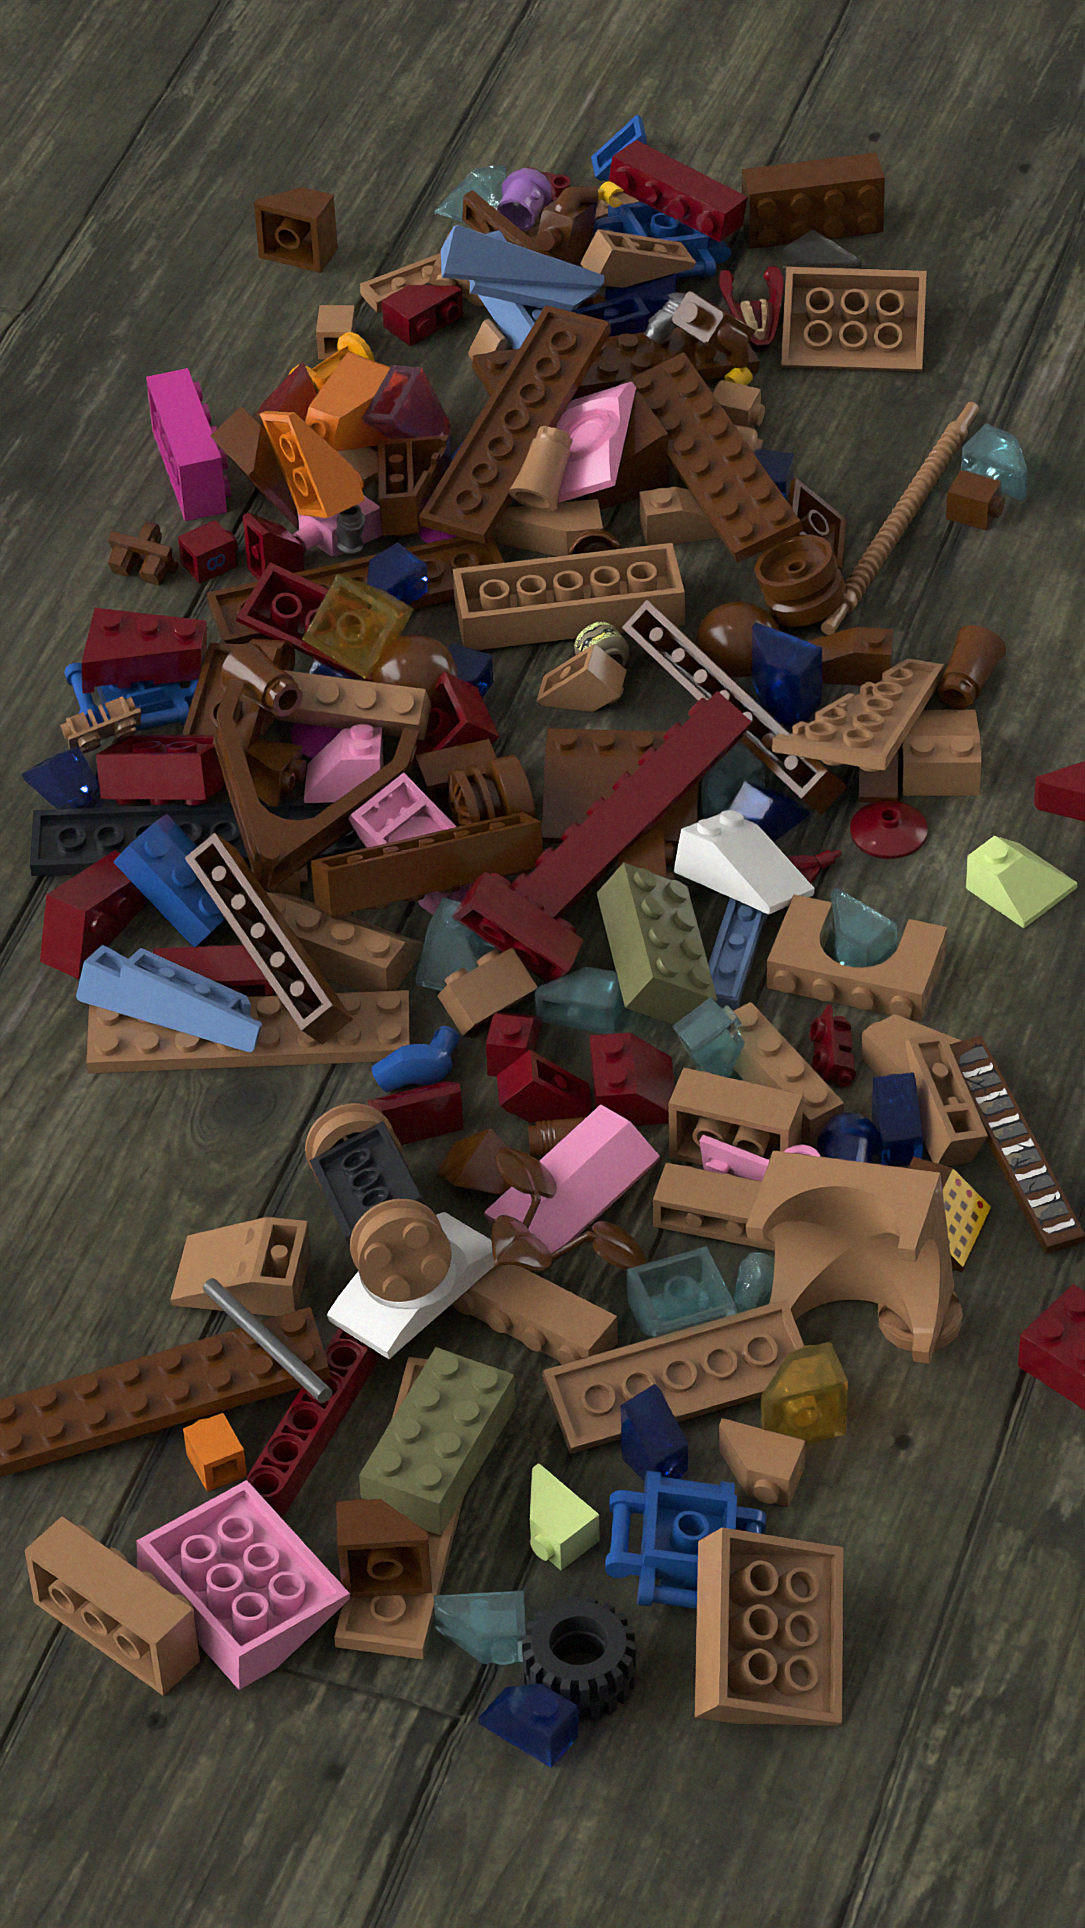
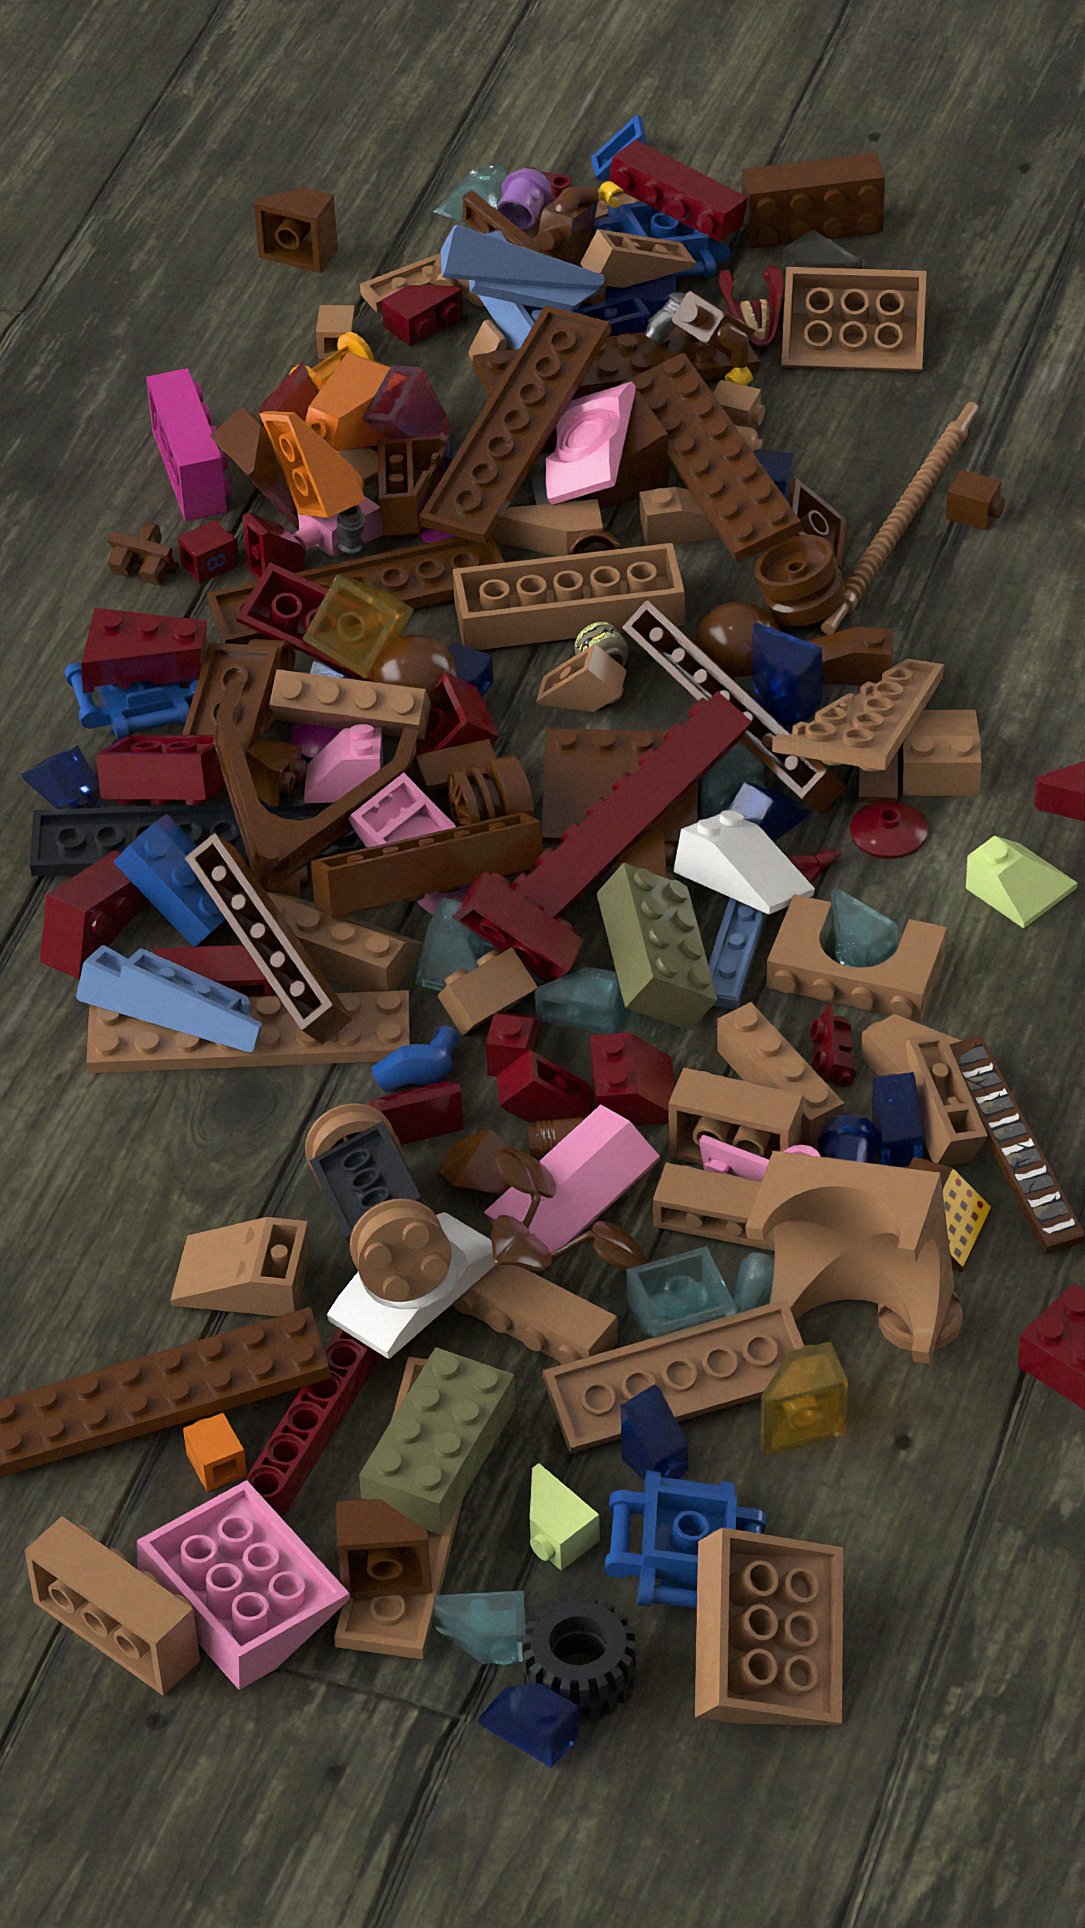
(121, 725): medium nougat hinge -> none
(263, 679): reddish brown plant -> none
(267, 1340): dark grey axle -> none
(399, 574): clear blue slope -> none
(543, 470): medium nougat plant -> none
(711, 1037): clear light blue slope -> none
(762, 1461): medium nougat slope -> none
(971, 664): reddish brown plant -> none
(999, 457): clear light blue slope -> none

